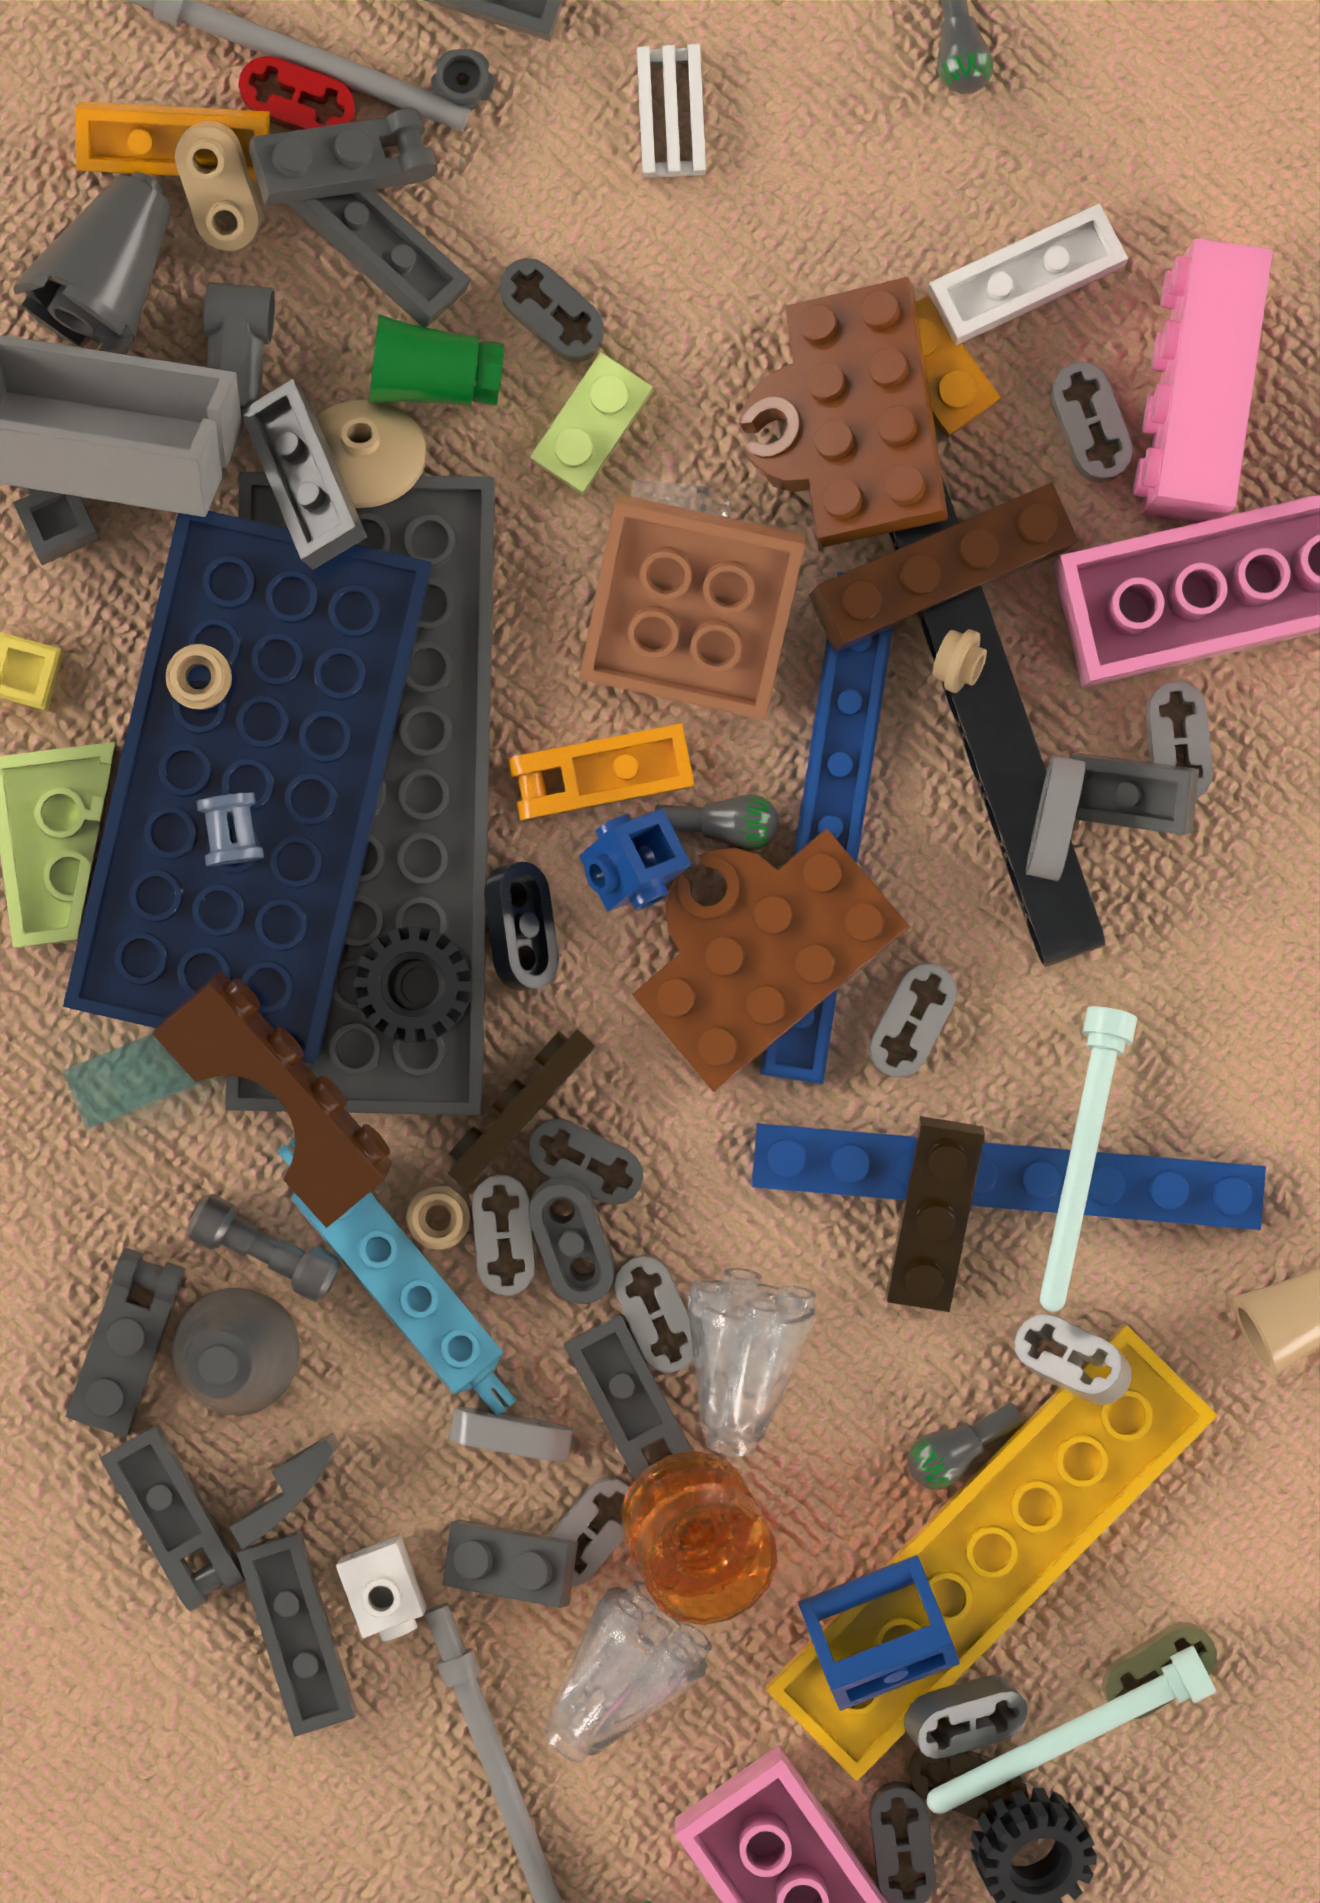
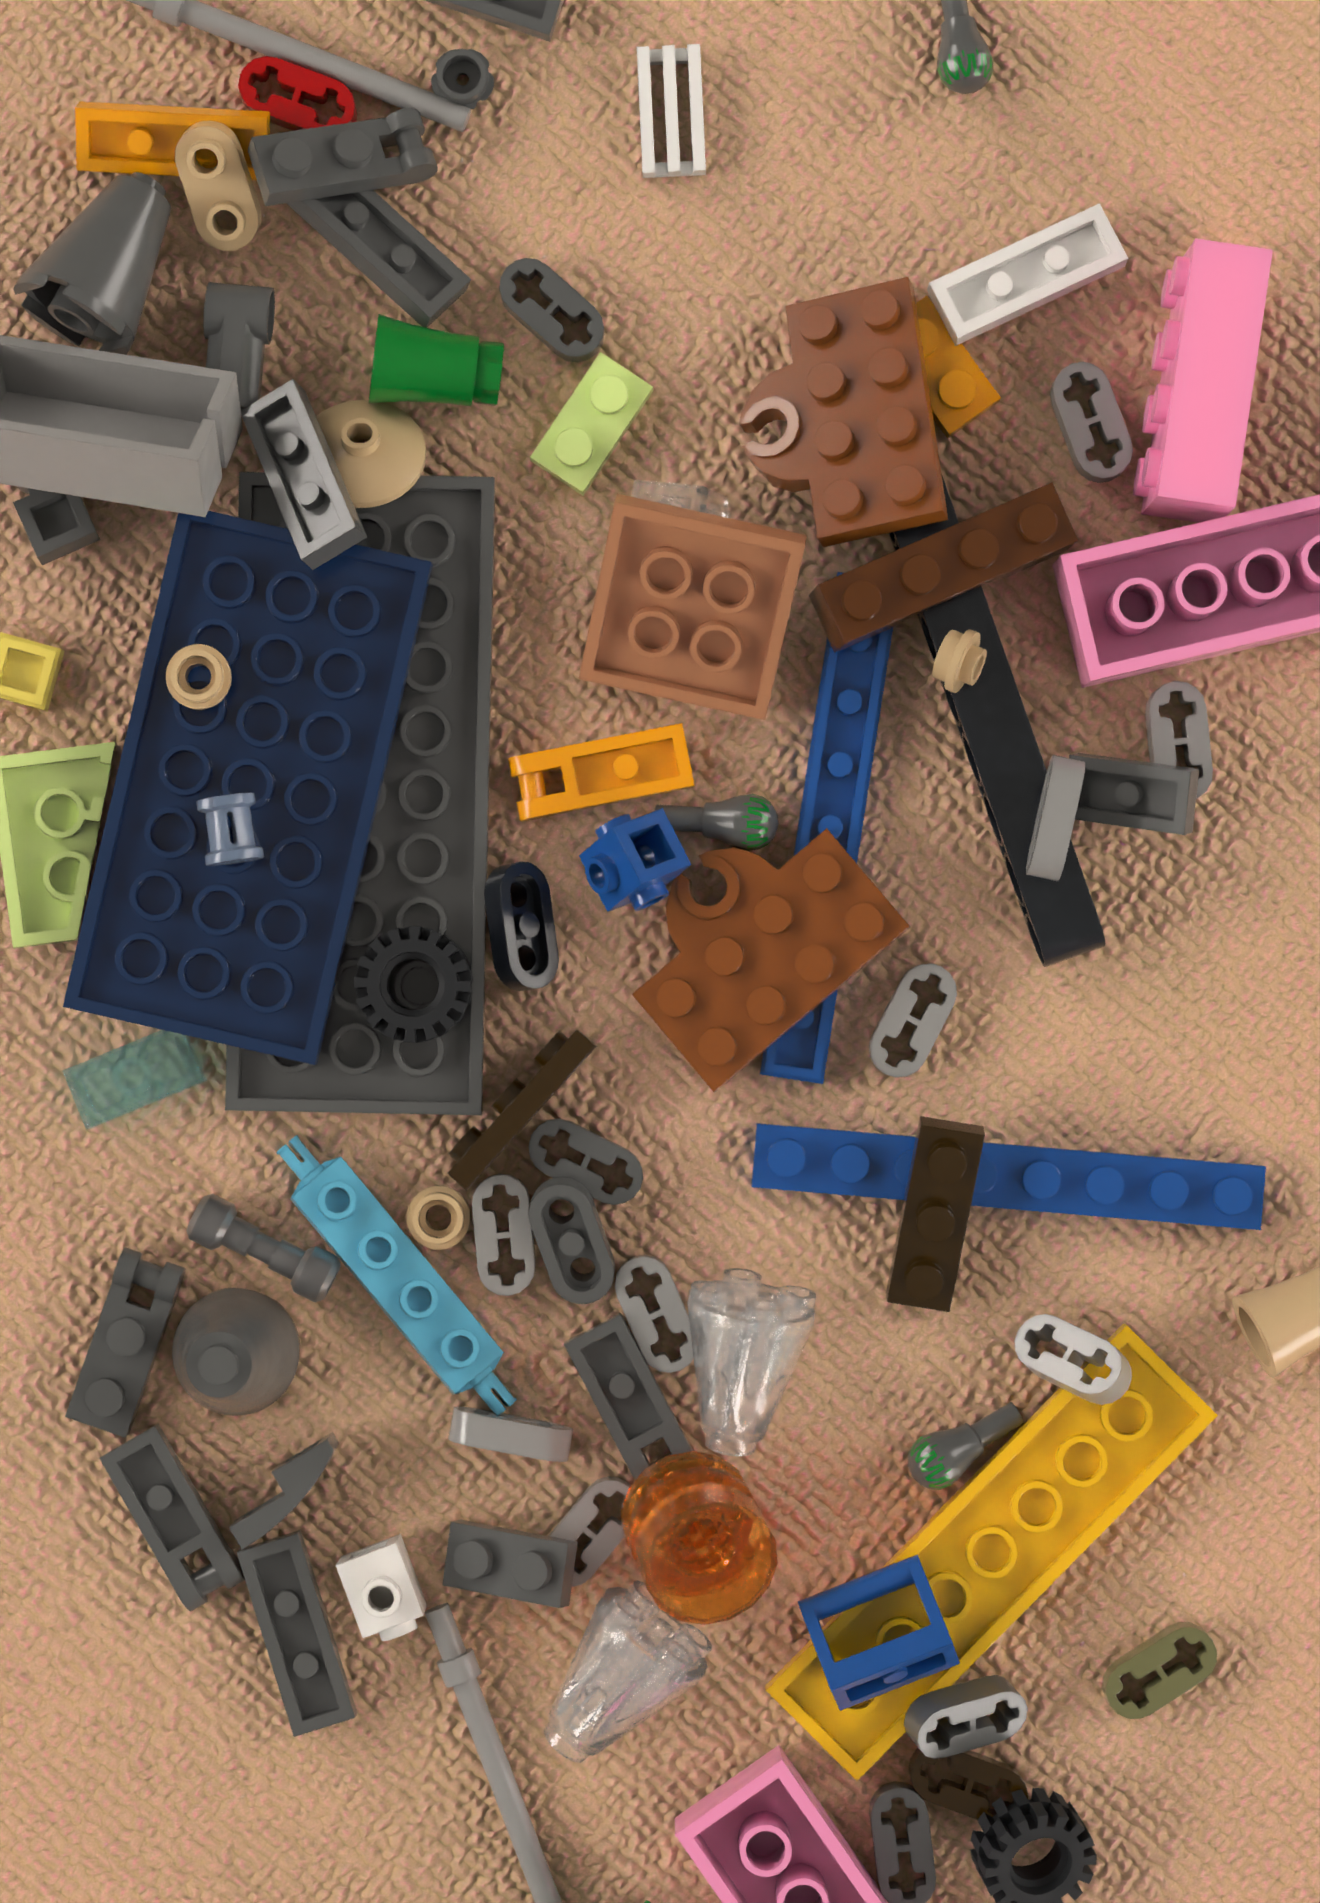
(226, 1036): reddish brown arch -> none
(1107, 1035): light aqua piece -> none
(1181, 1680): light aqua piece -> none

